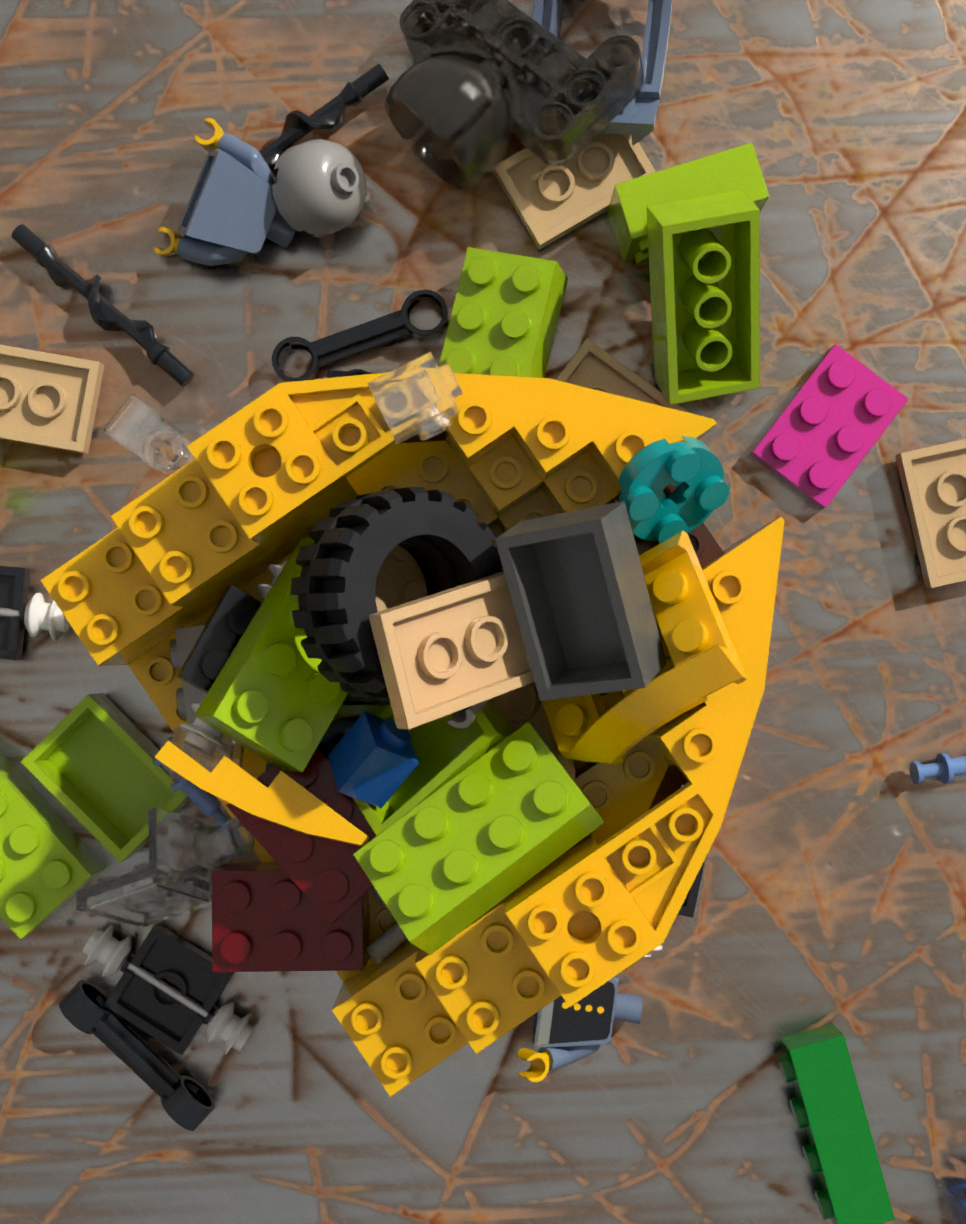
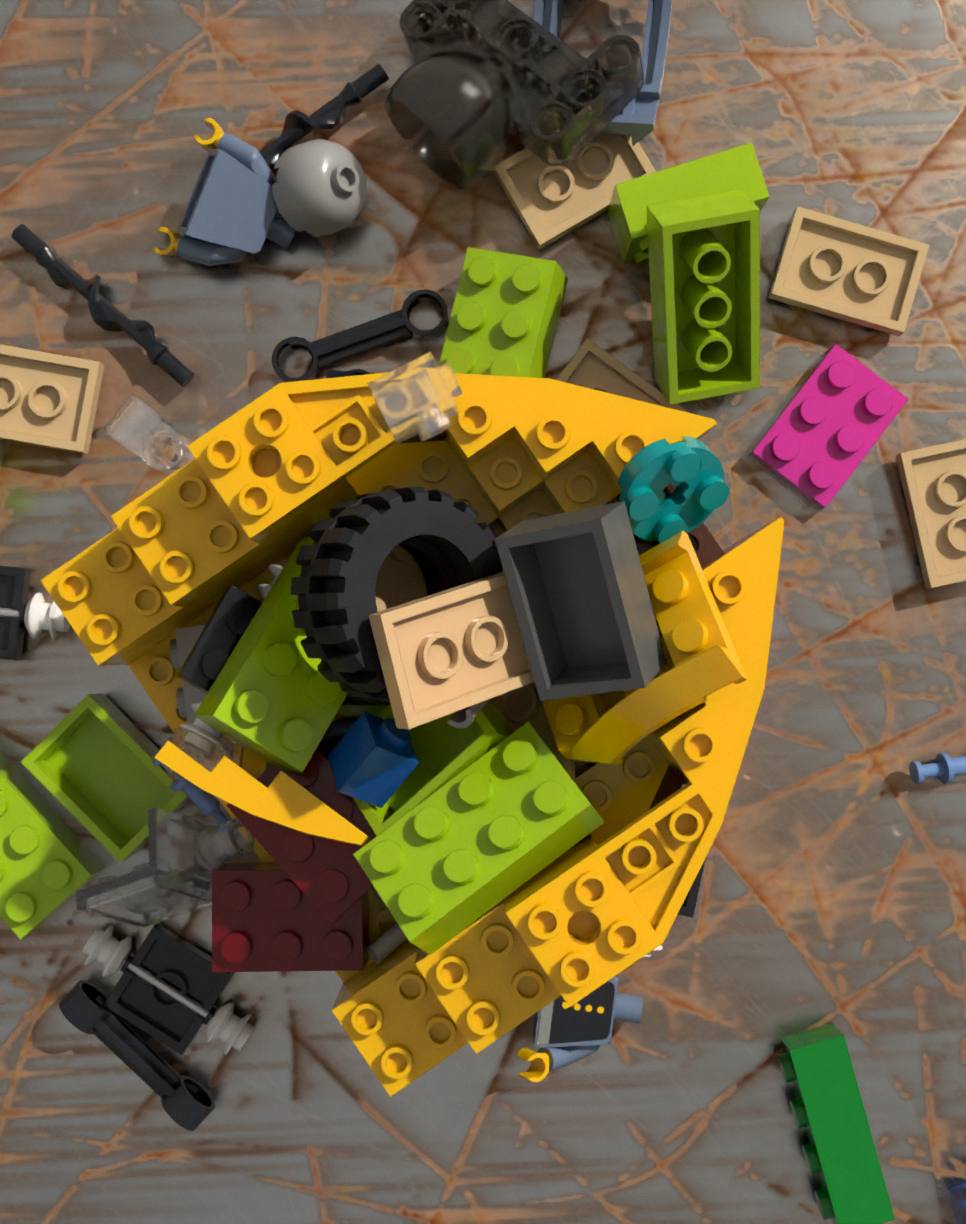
(848, 271): none -> tan plate

